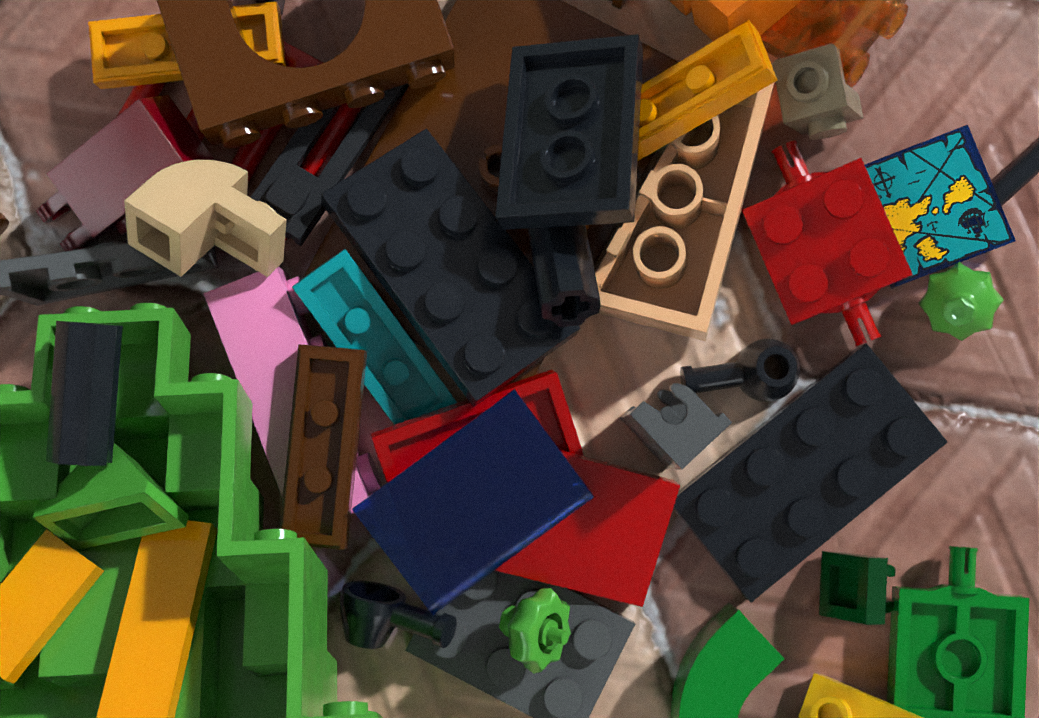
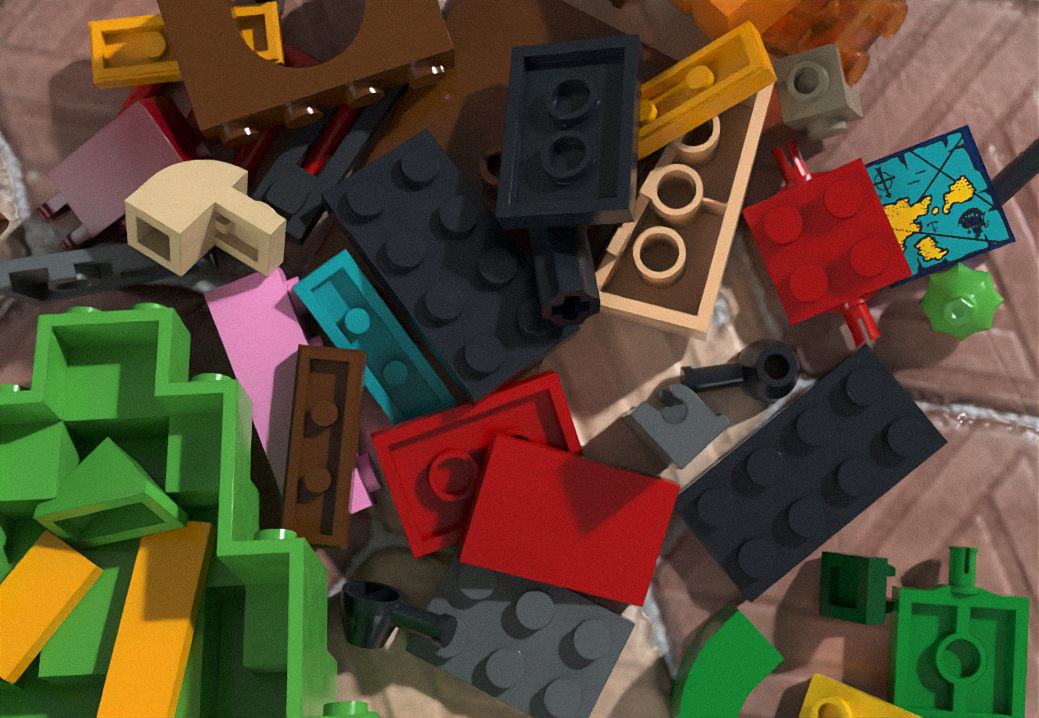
(84, 393): black axle -> none
(473, 502): clear blue piece -> none
(537, 629): bright green piece -> none

